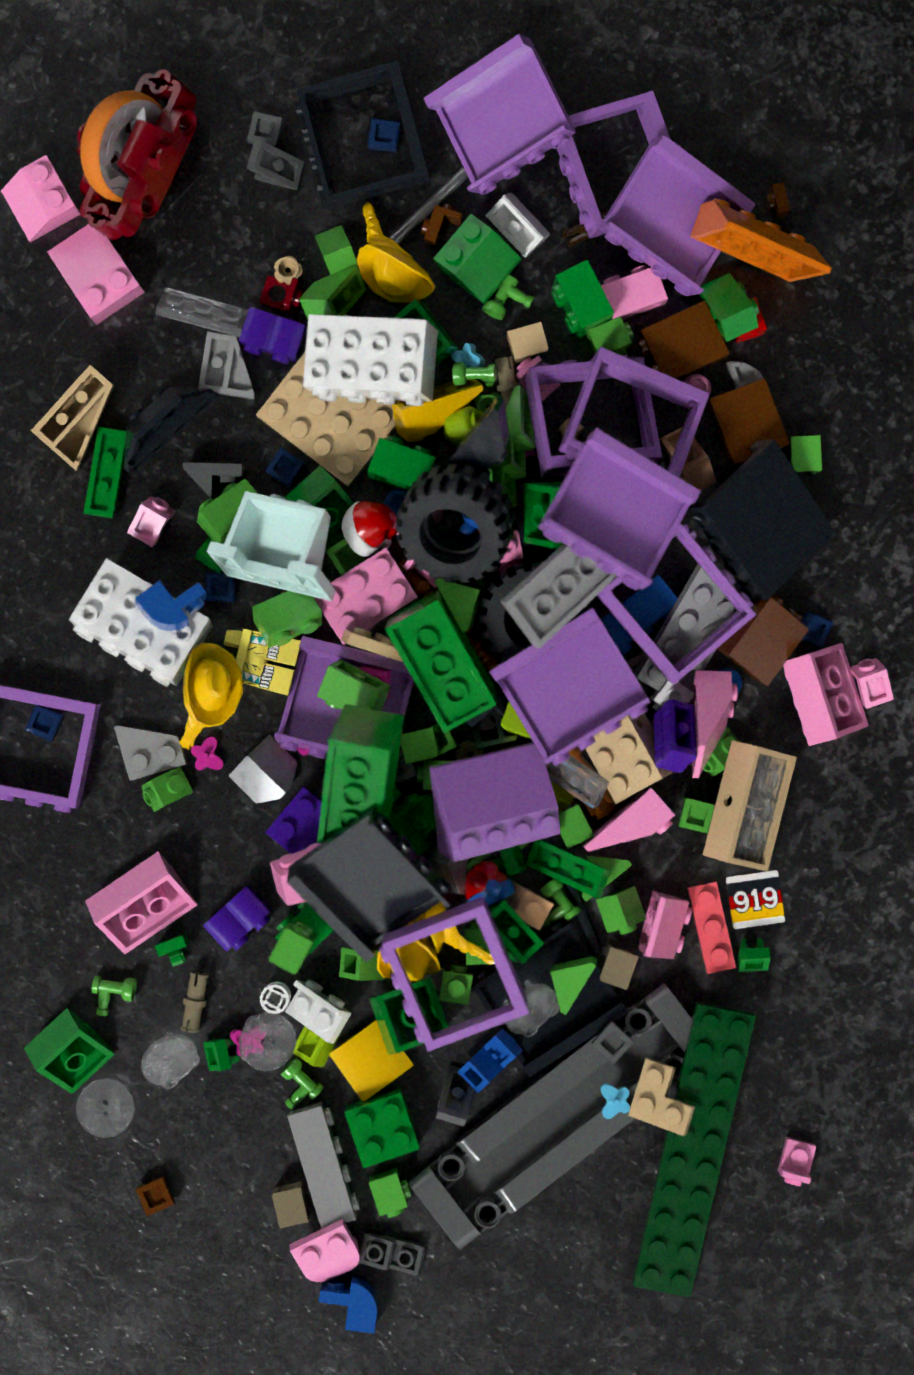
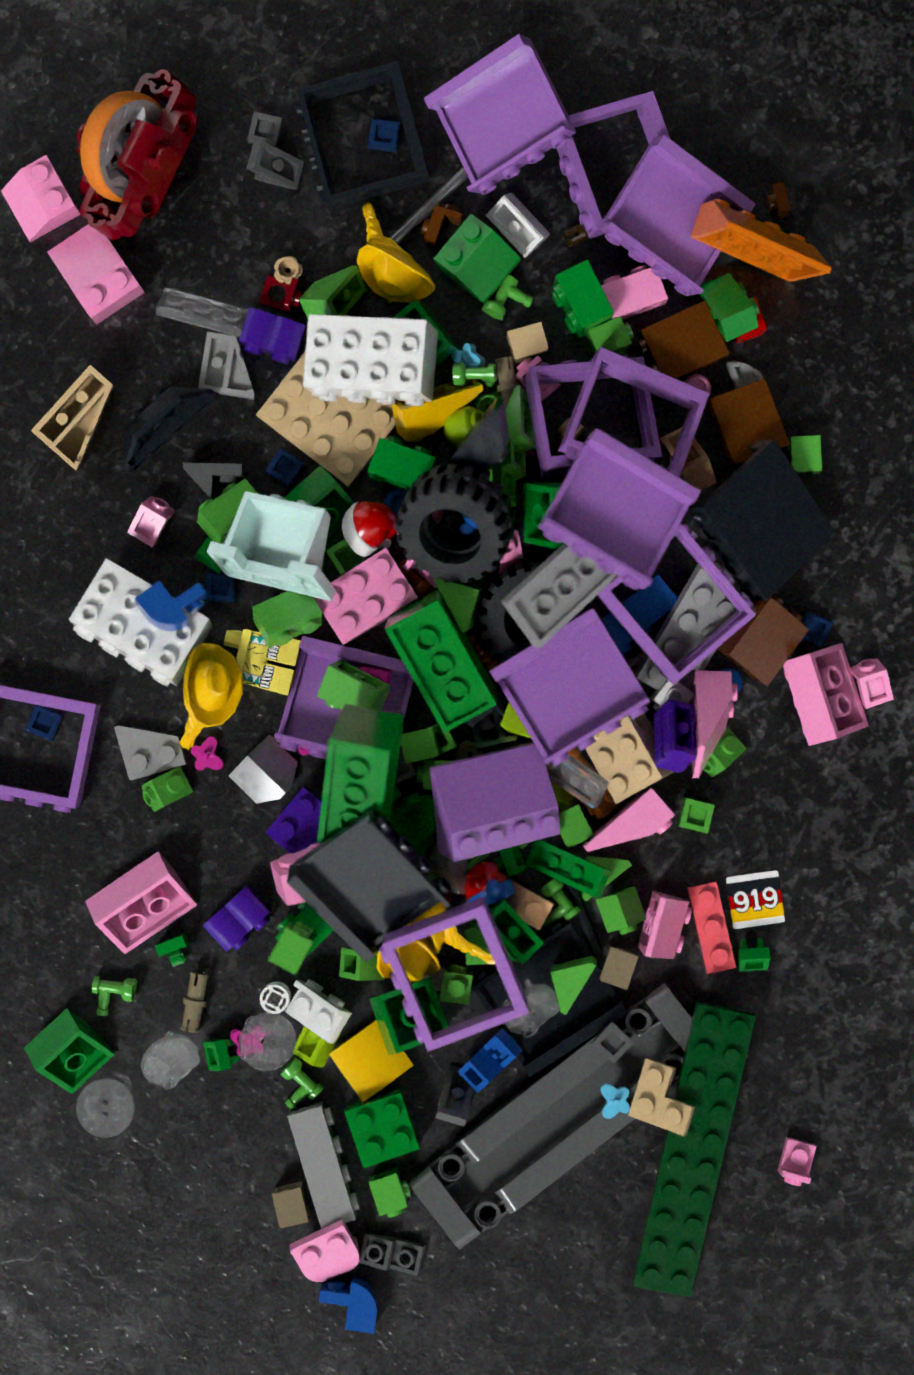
(105, 473): green plate -> none
(155, 1195): reddish brown plate -> none
(336, 249): bright green slope -> none
(379, 644): tan plate -> none
(749, 806): tan brick -> none

